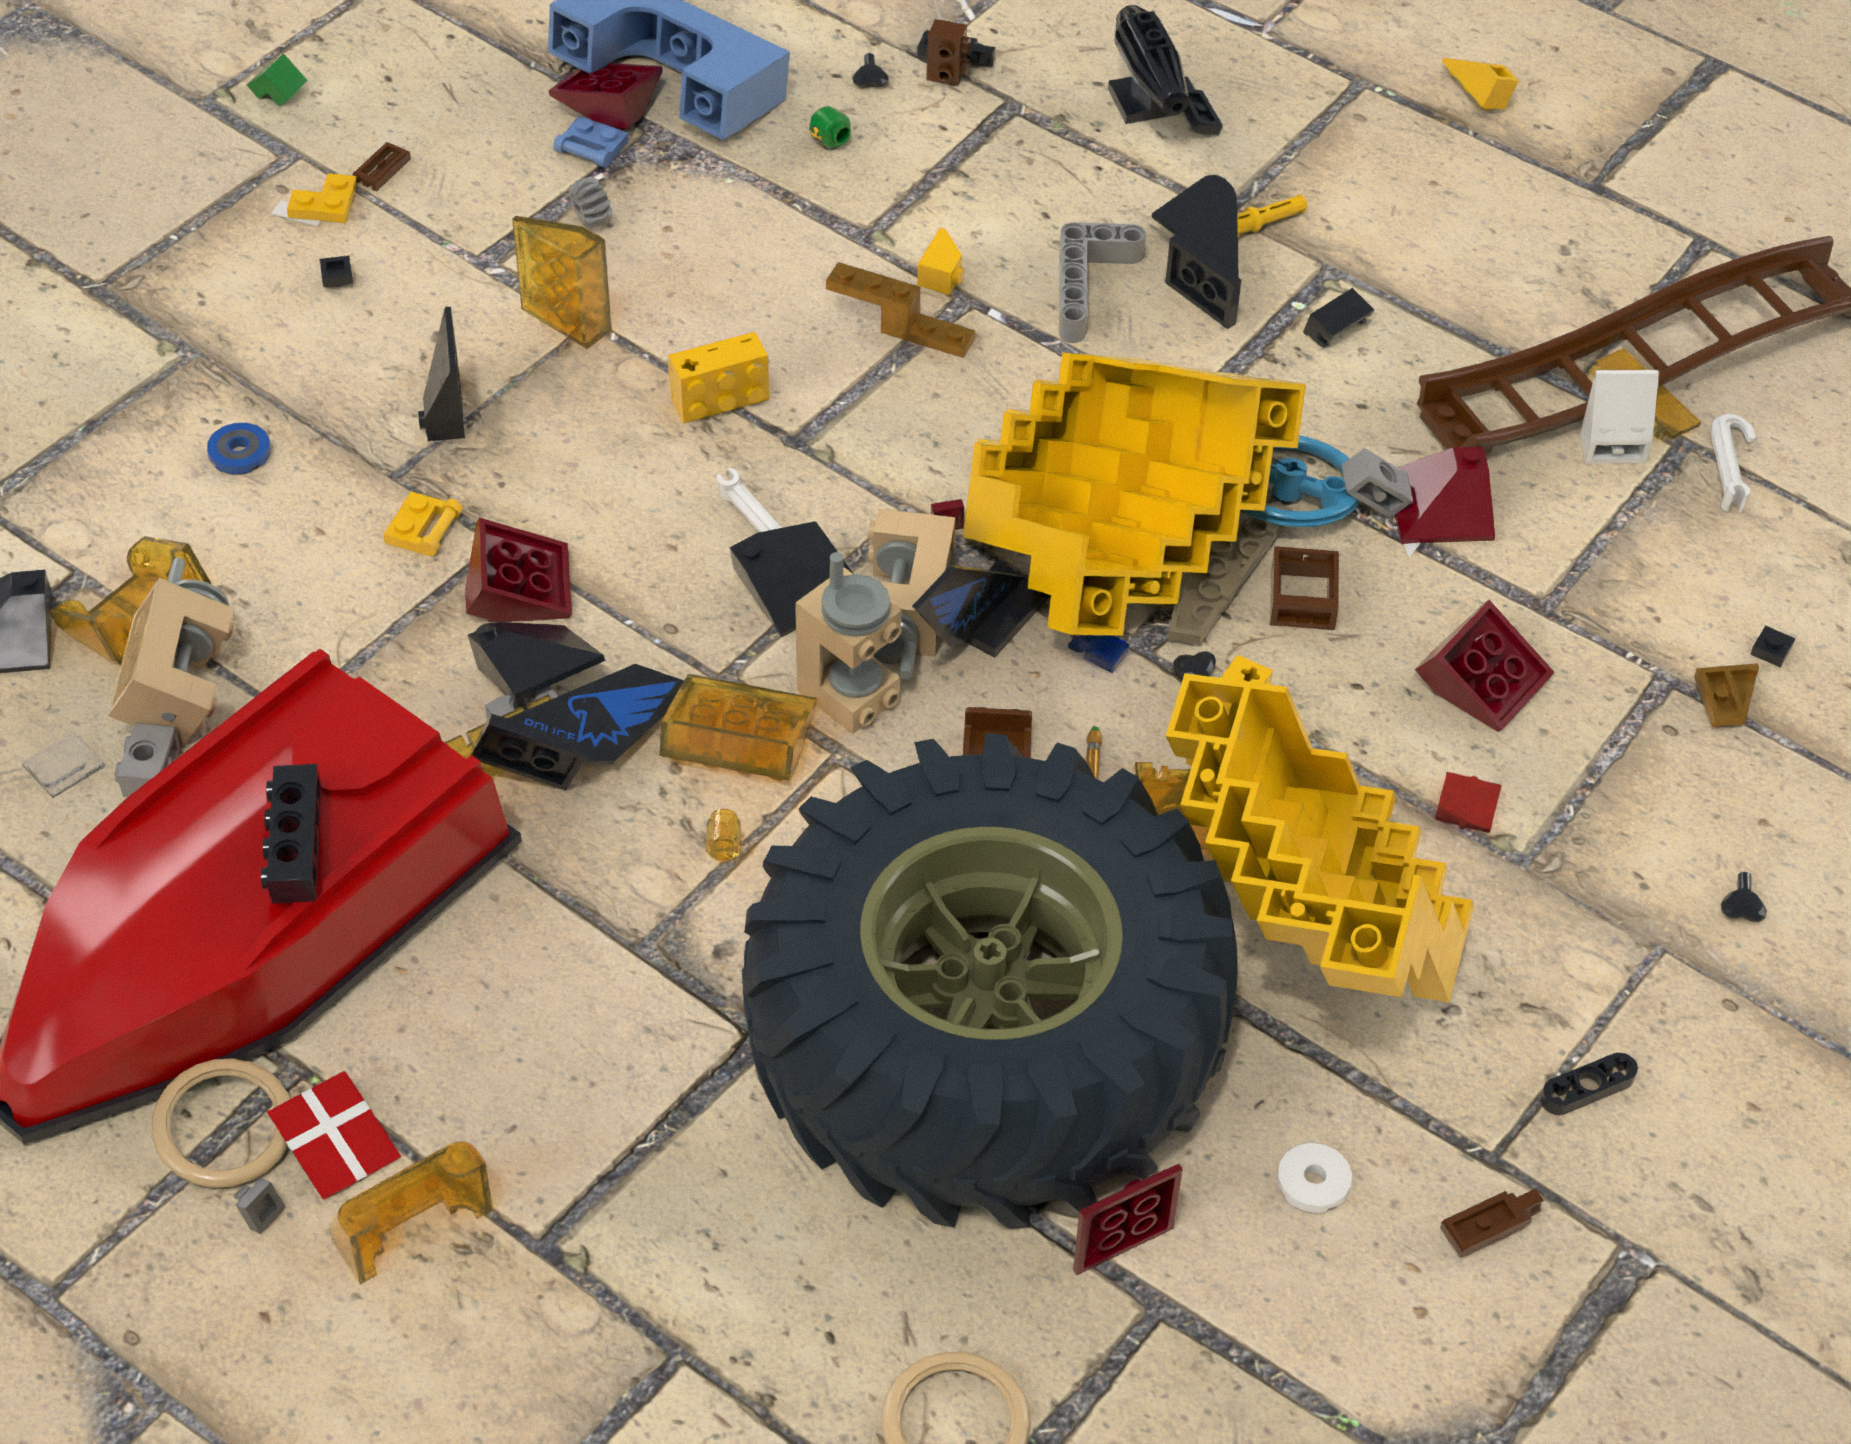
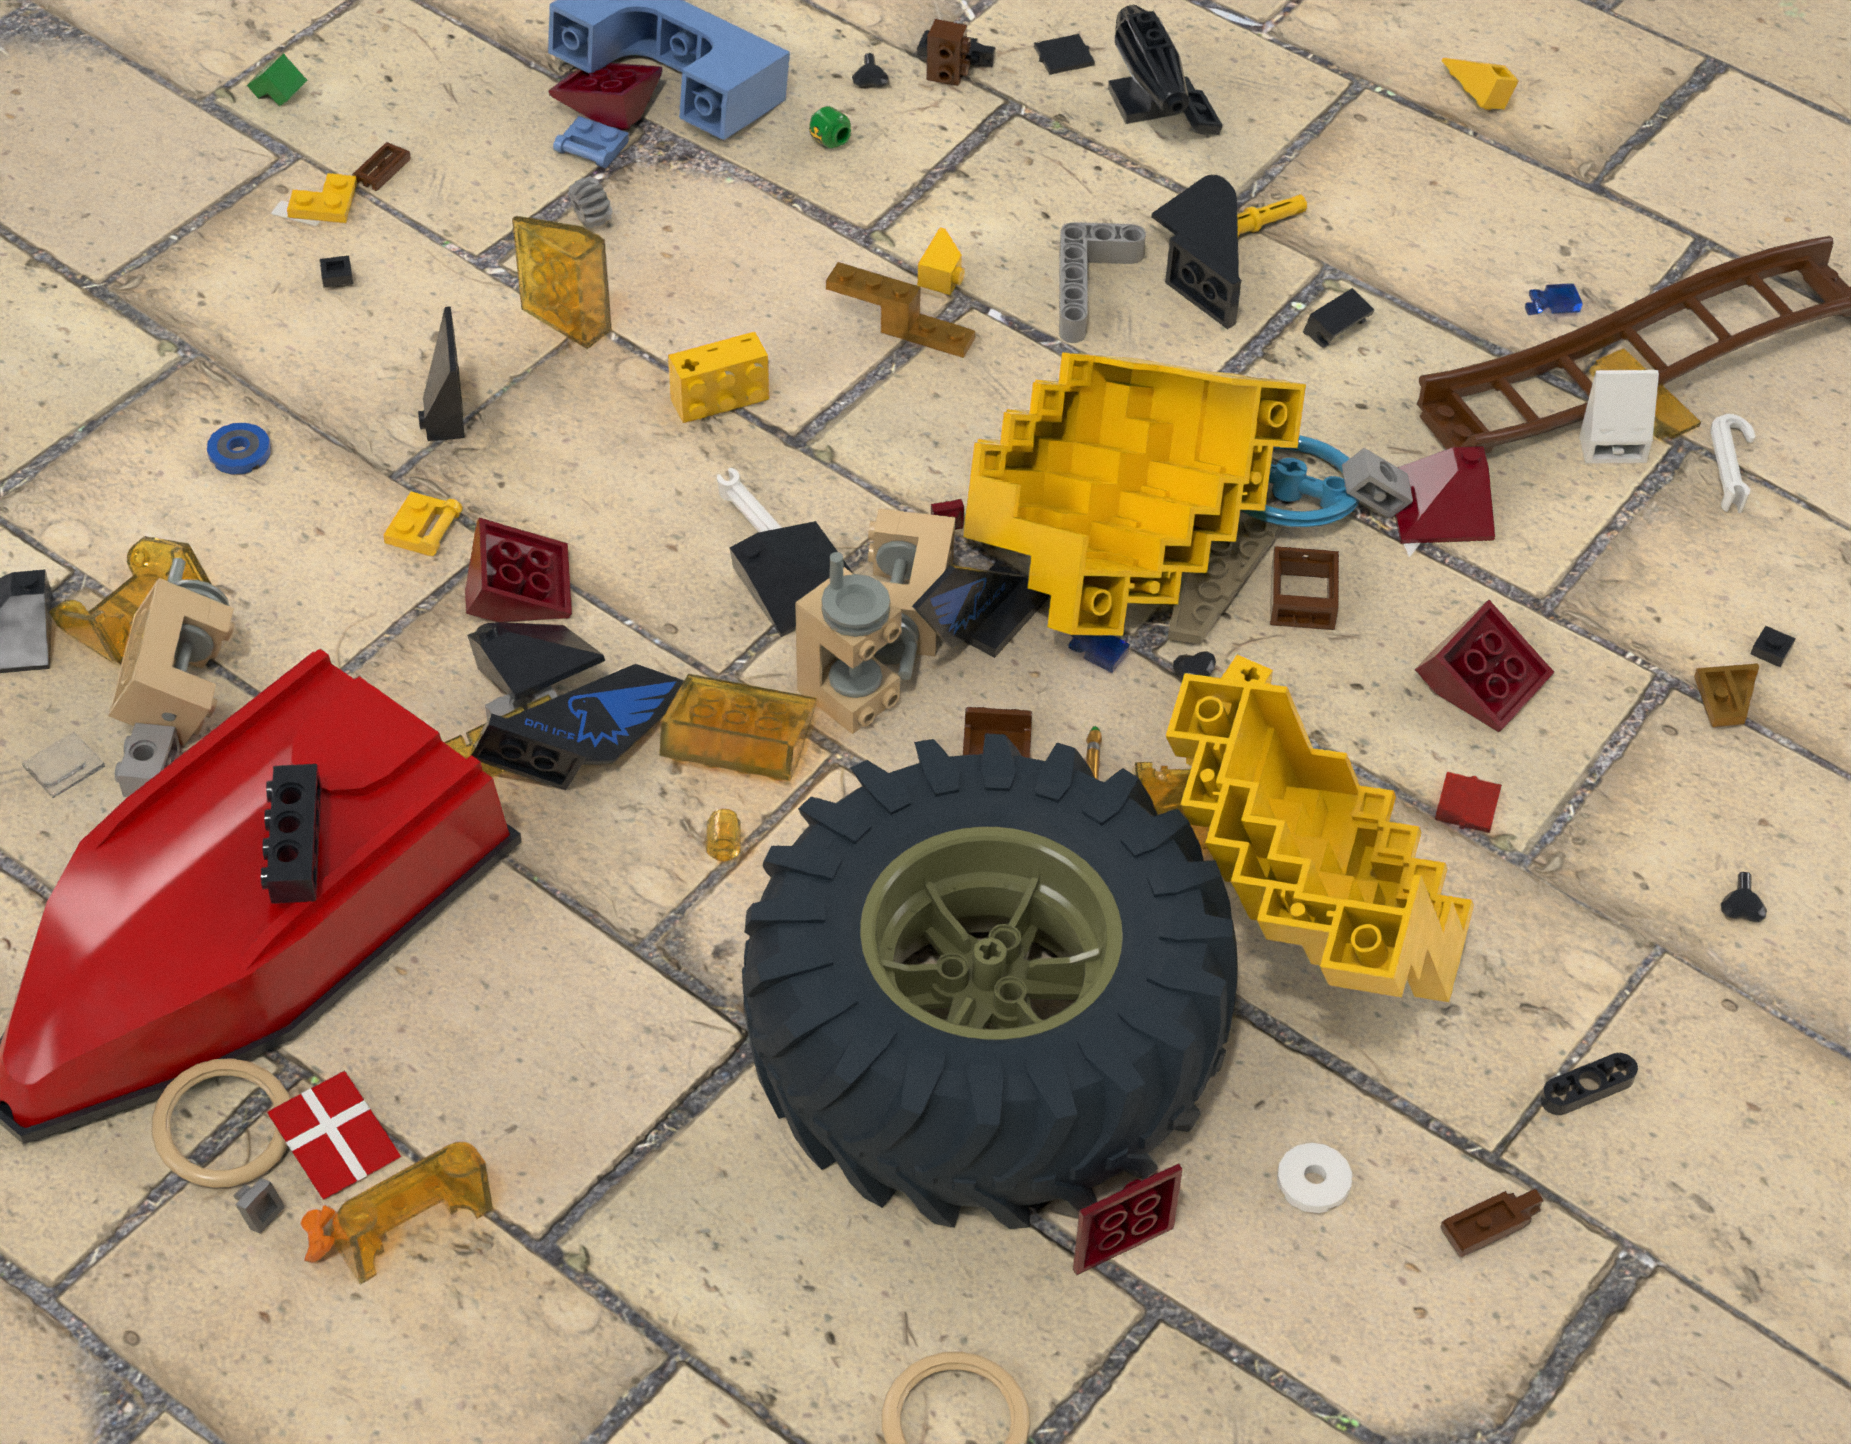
(313, 1224): none -> orange piece
(1064, 54): none -> black piece
(1557, 297): none -> clear blue plate

